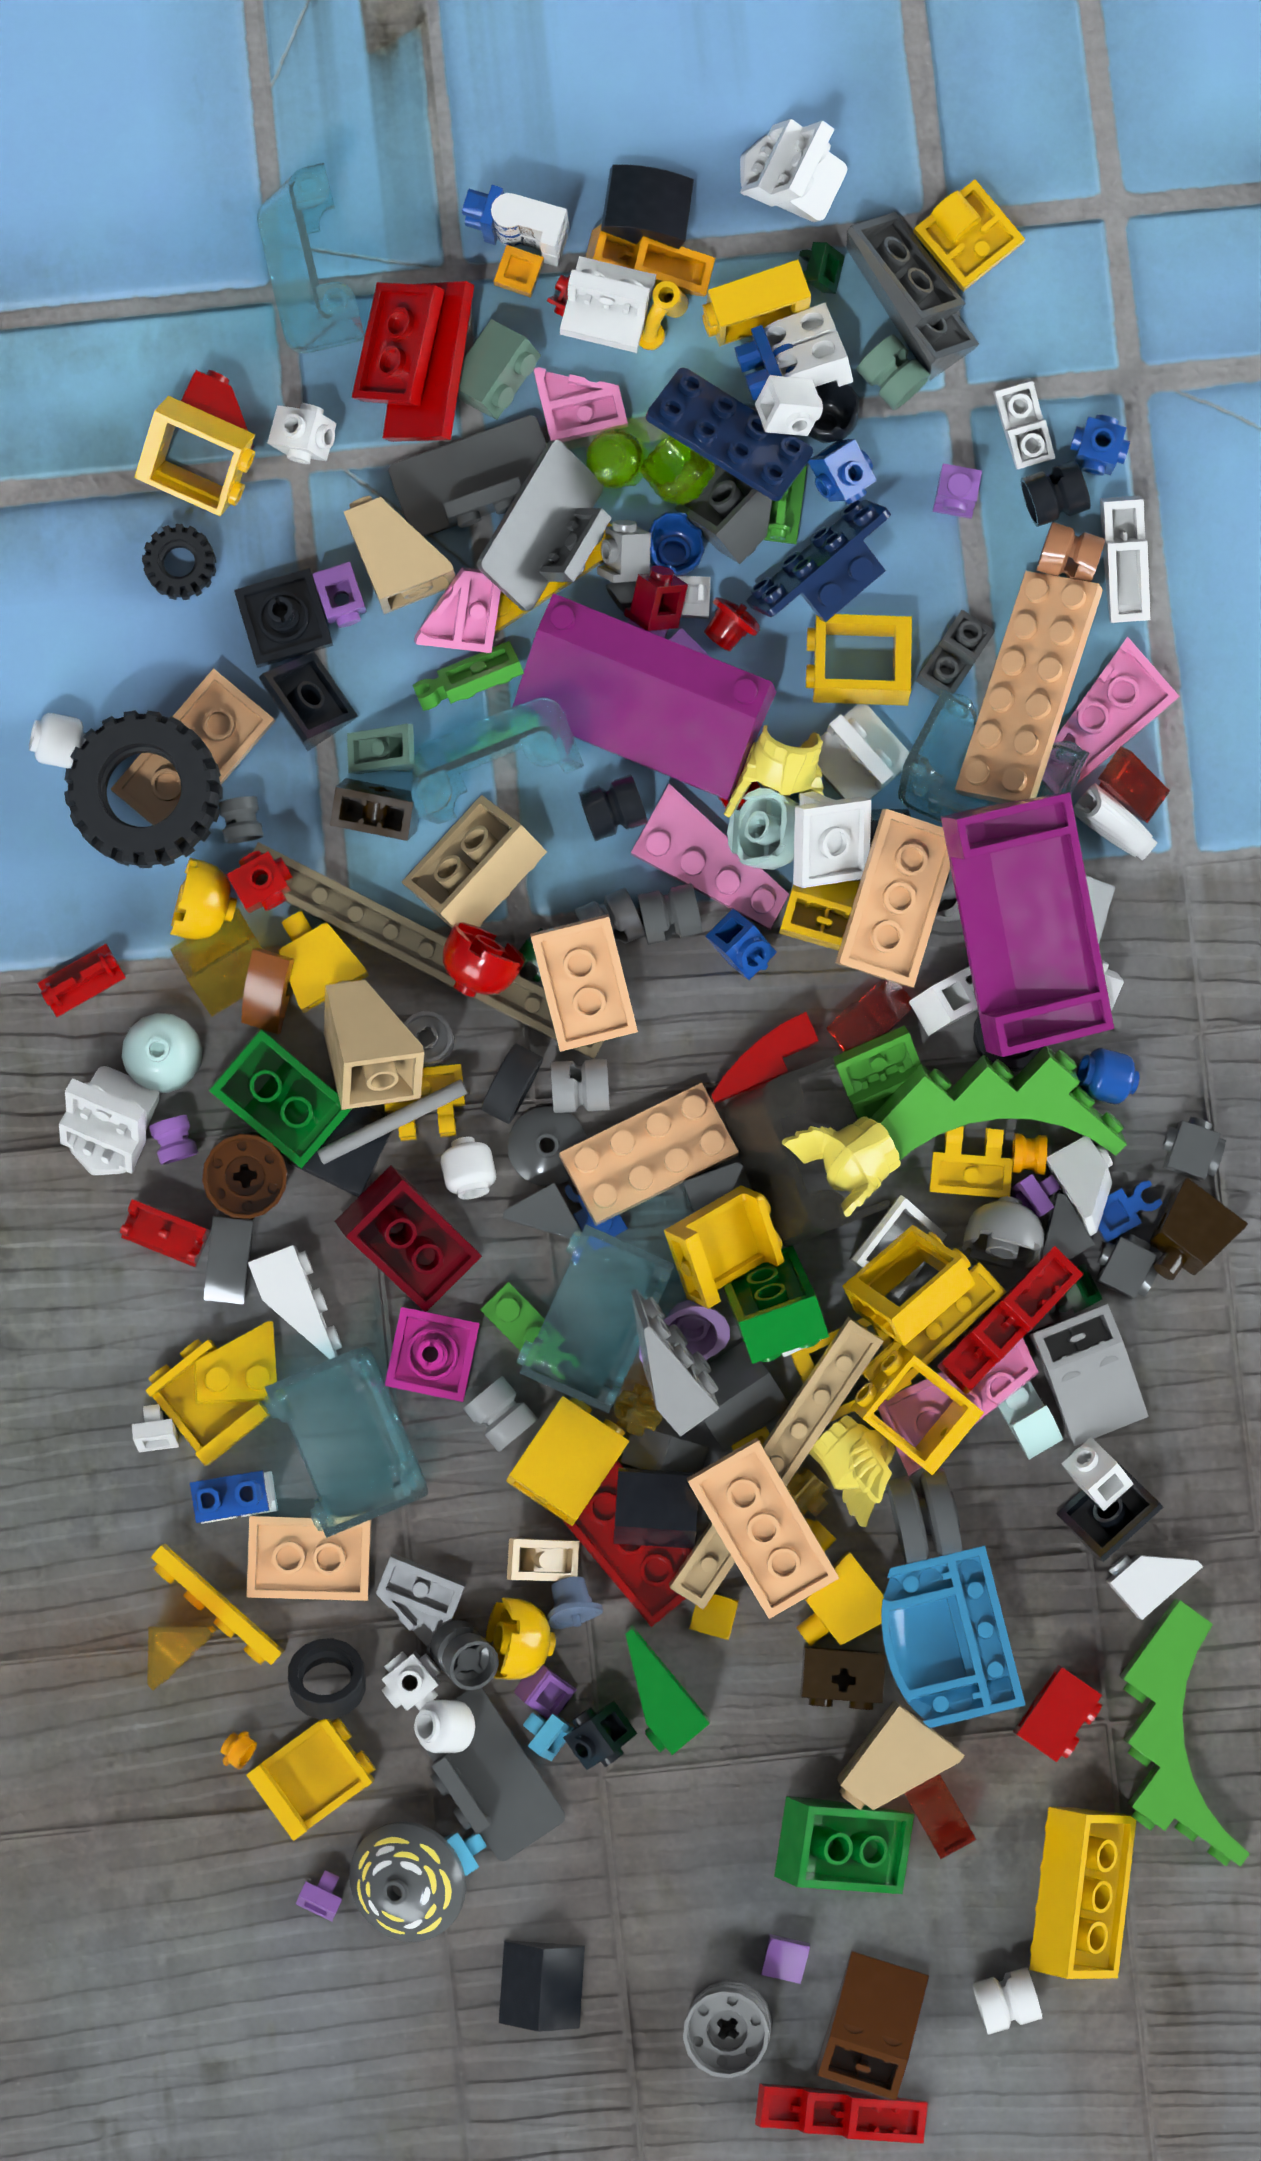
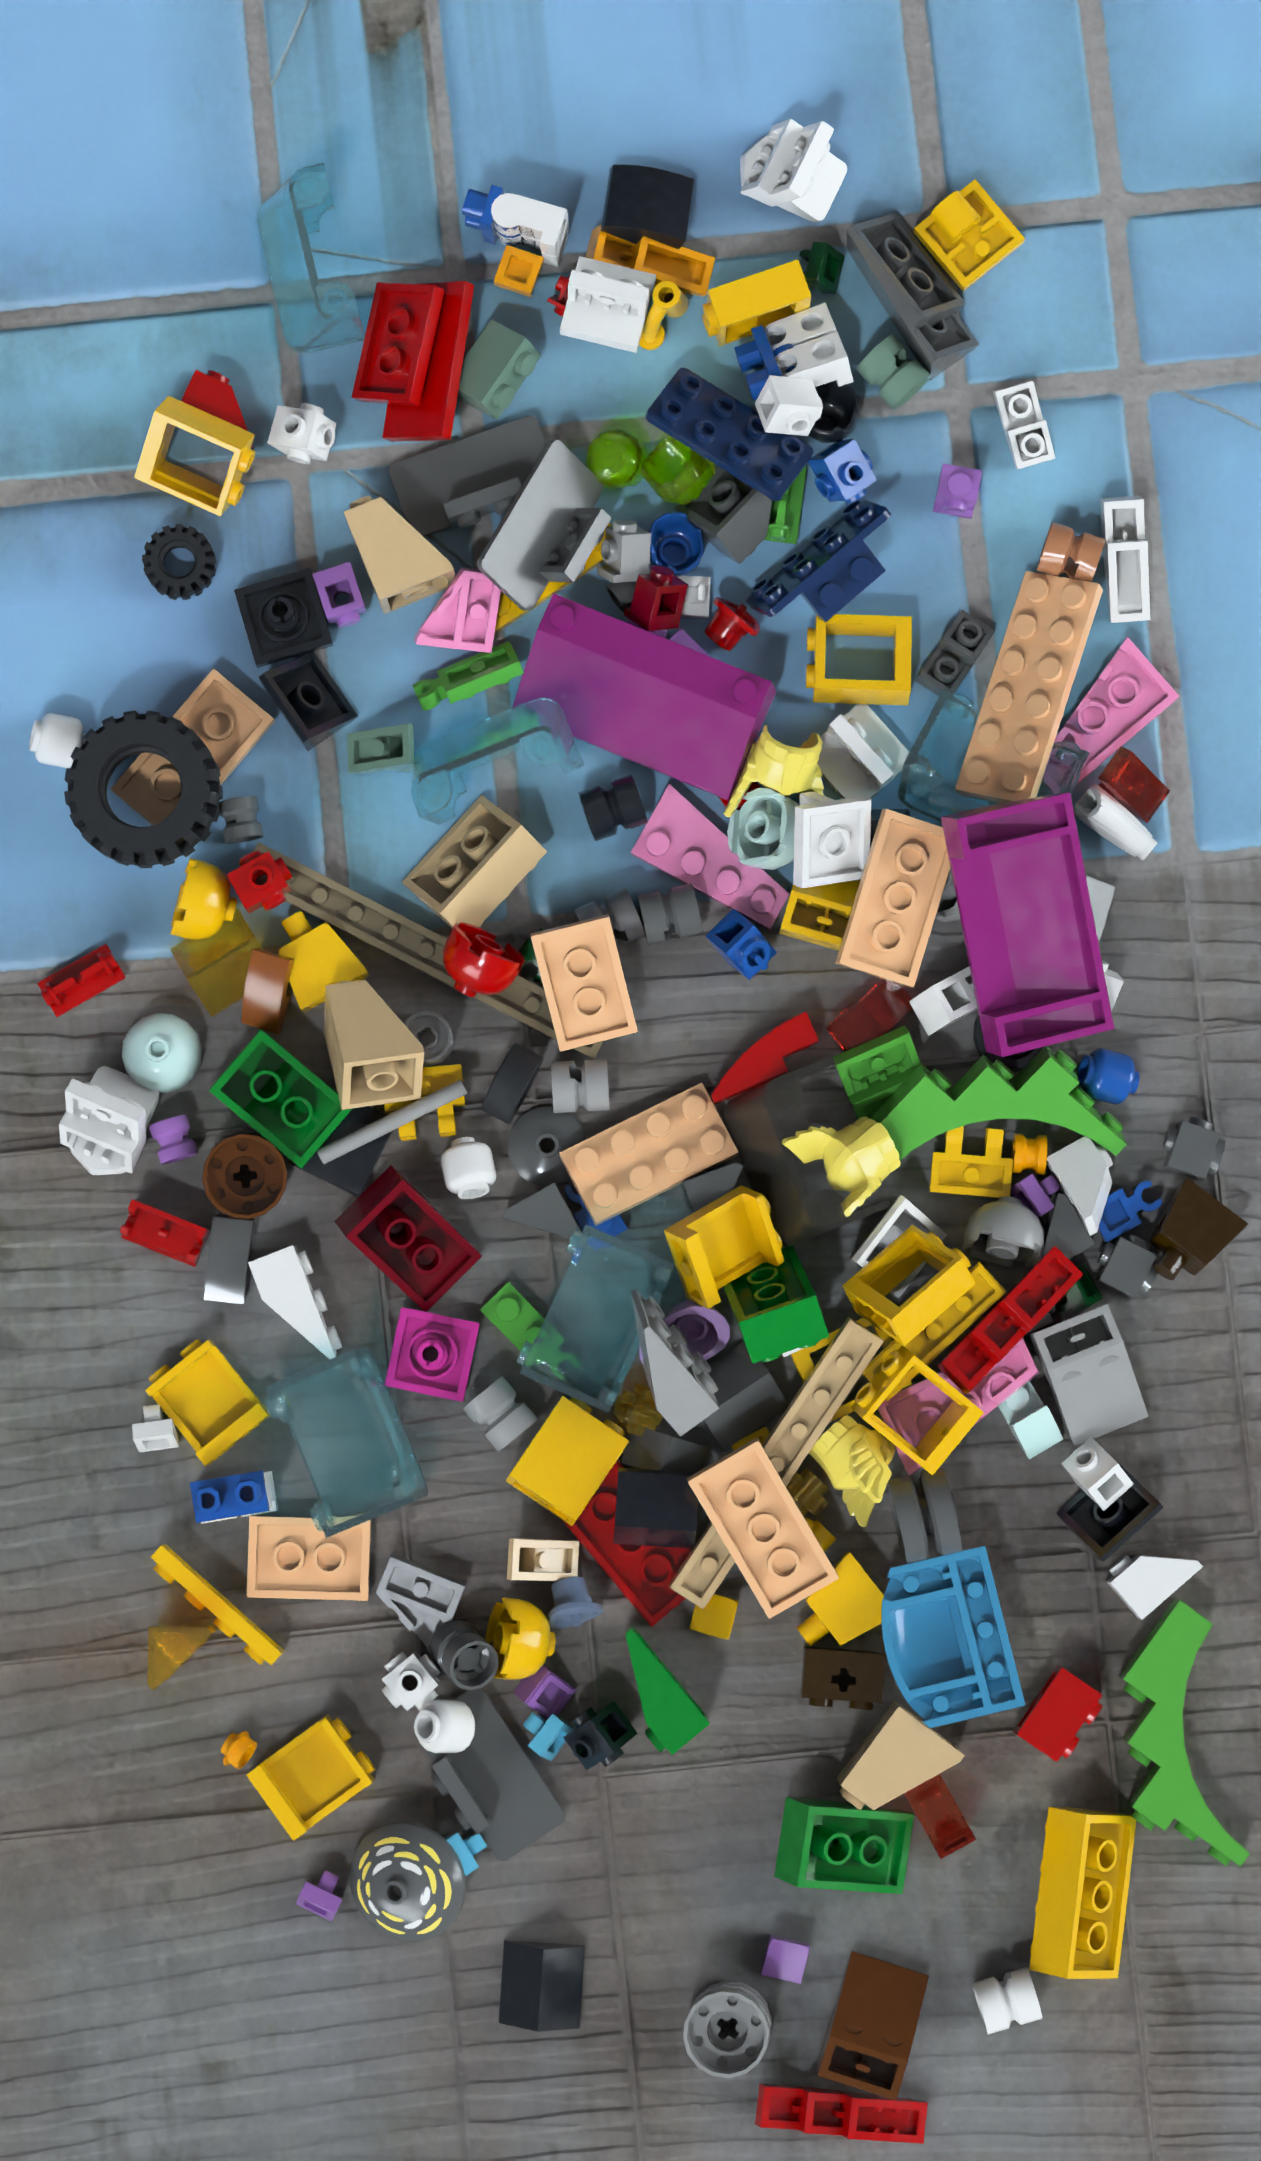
(238, 1369): yellow wing -> none
(335, 1704): black tyre -> none
(374, 809): dark brown brick -> none
(578, 406): bright pink wing -> none
(1055, 493): black wheel -> none
(1099, 459): blue brick -> none

